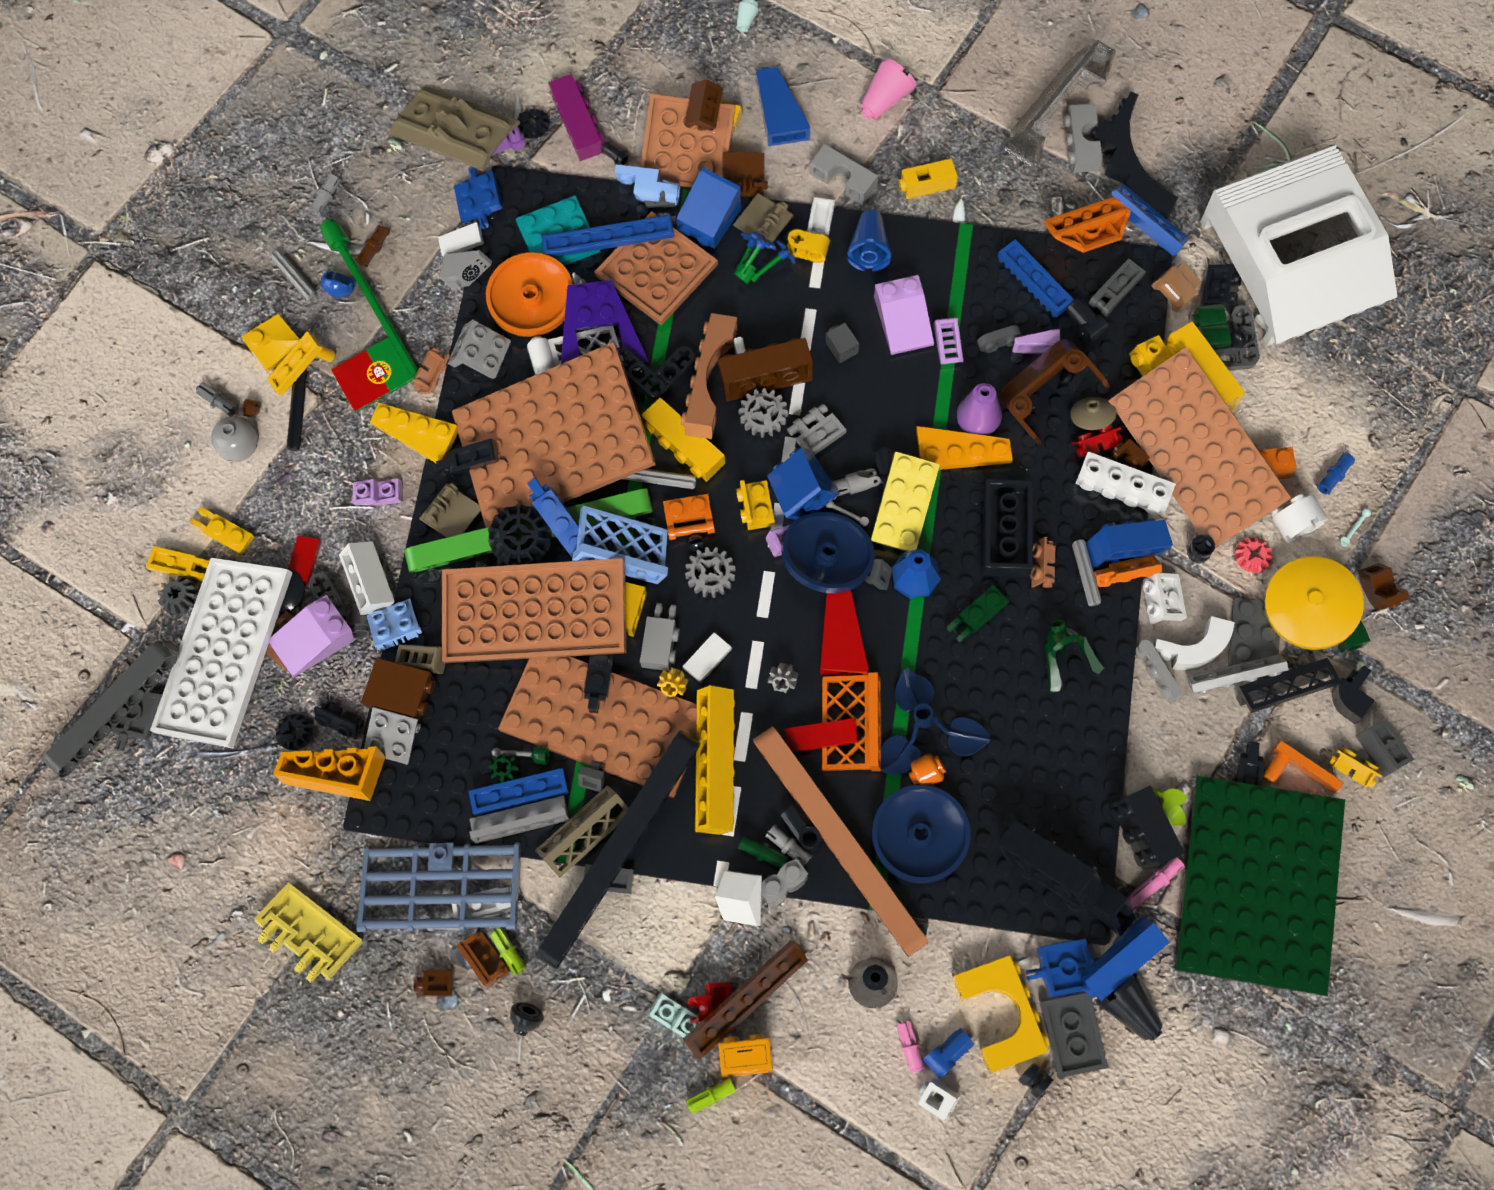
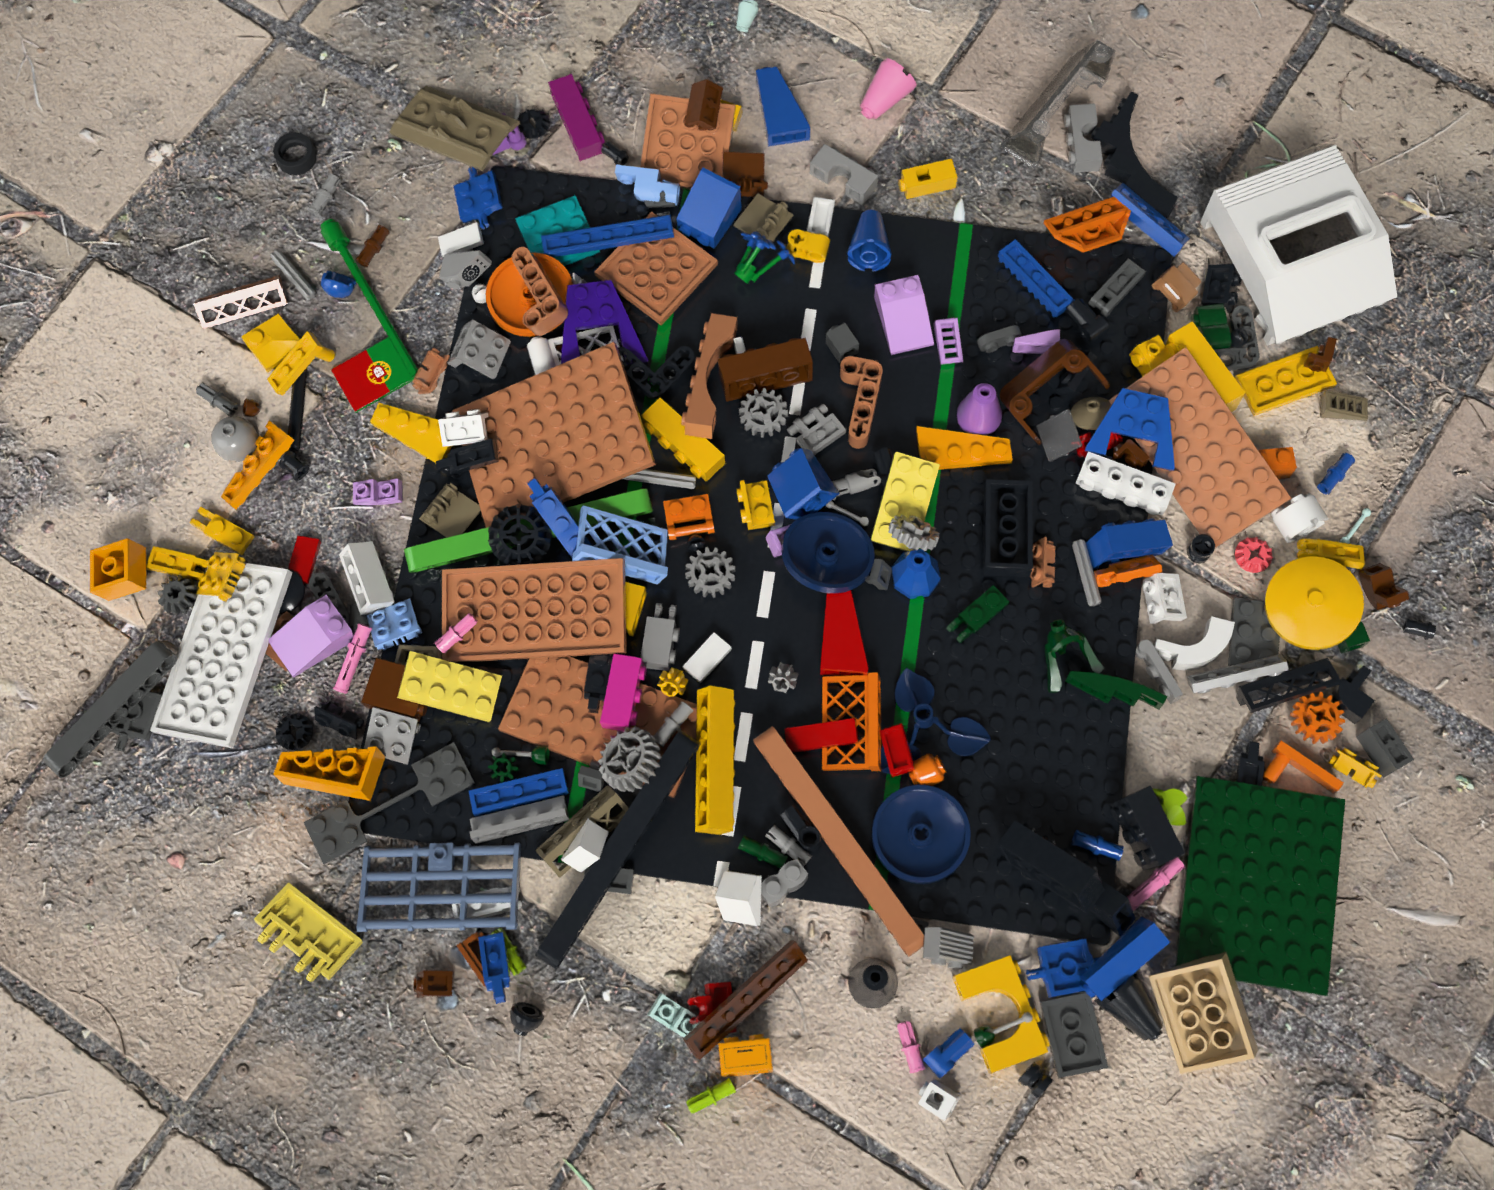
(117, 569): none -> light orange brick
(218, 573): none -> yellow hinge
(239, 293): none -> fence
(257, 465): none -> light orange wing
(290, 140): none -> black tyre
(294, 466): none -> black bush
(340, 830): none -> dark grey hinge
(352, 658): none -> bright pink pin
(449, 686): none -> light yellow plate
(455, 633): none -> bright pink axle
(463, 429): none -> white bracket
(480, 297): none -> white hinge
(495, 965): none -> blue hinge
(546, 303): none -> nougat beam
(586, 846): none -> white slope
(622, 692): none -> dark pink brick
(625, 757): none -> light grey gear
(672, 724): none -> light grey pin
(862, 403): none -> nougat beam
(897, 750): none -> red tile
(913, 532): none -> light grey gear
(948, 946): none -> light grey brick
(986, 1035): none -> hinge
(1059, 435): none -> clear piece
(1097, 845): none -> blue pin
(1106, 686): none -> dark green slope
(1138, 417): none -> blue wing
(1204, 1014): none -> tan slope
(1283, 382): none -> yellow tile
(1323, 357): none -> reddish brown bracket
(1325, 722): none -> orange gear
(1328, 411): none -> dark tan slope
(1343, 553): none -> yellow hinge
(1418, 628): none -> black pin

